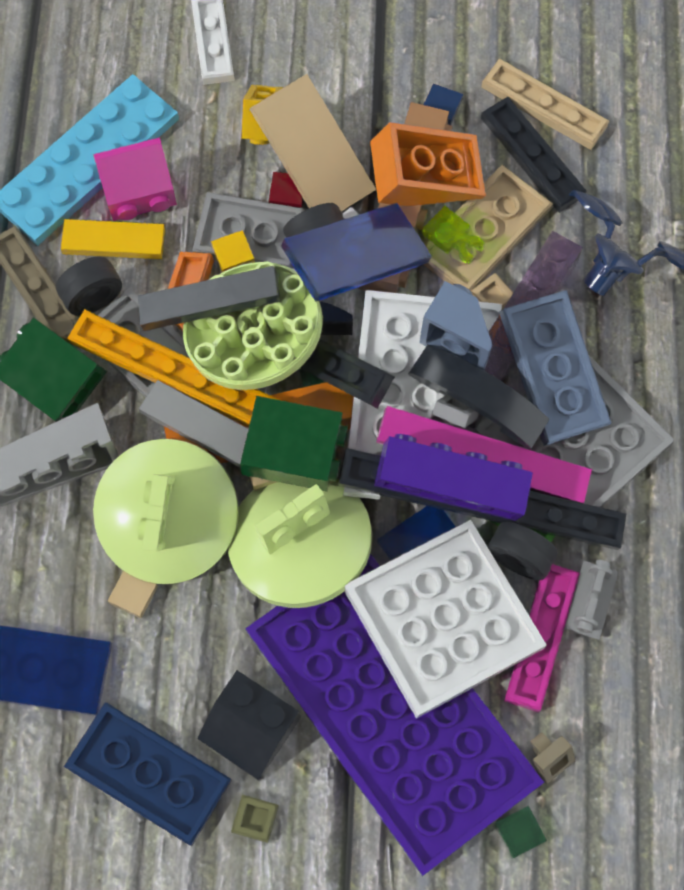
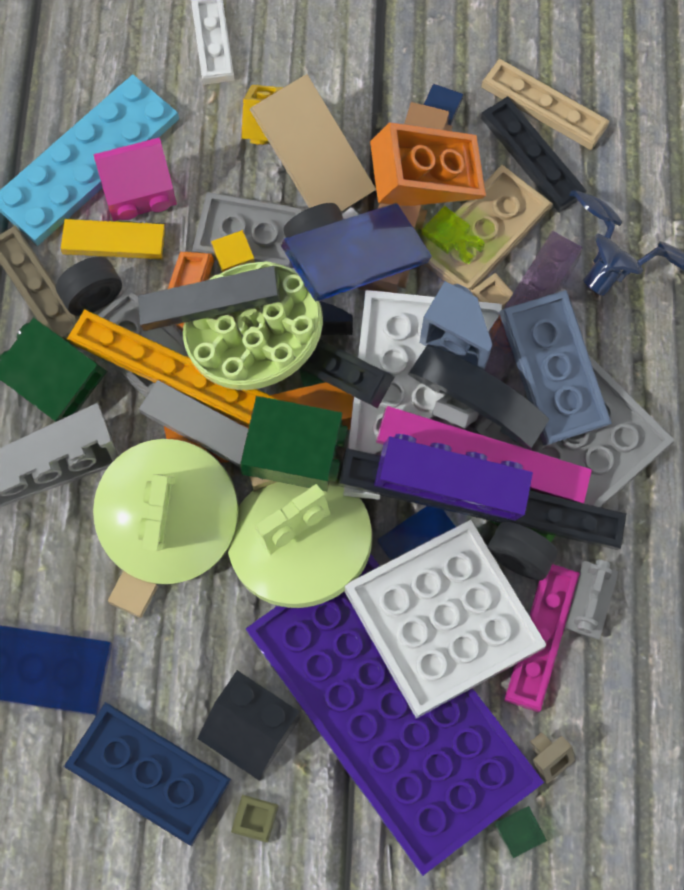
(284, 191): dark red tile -> none

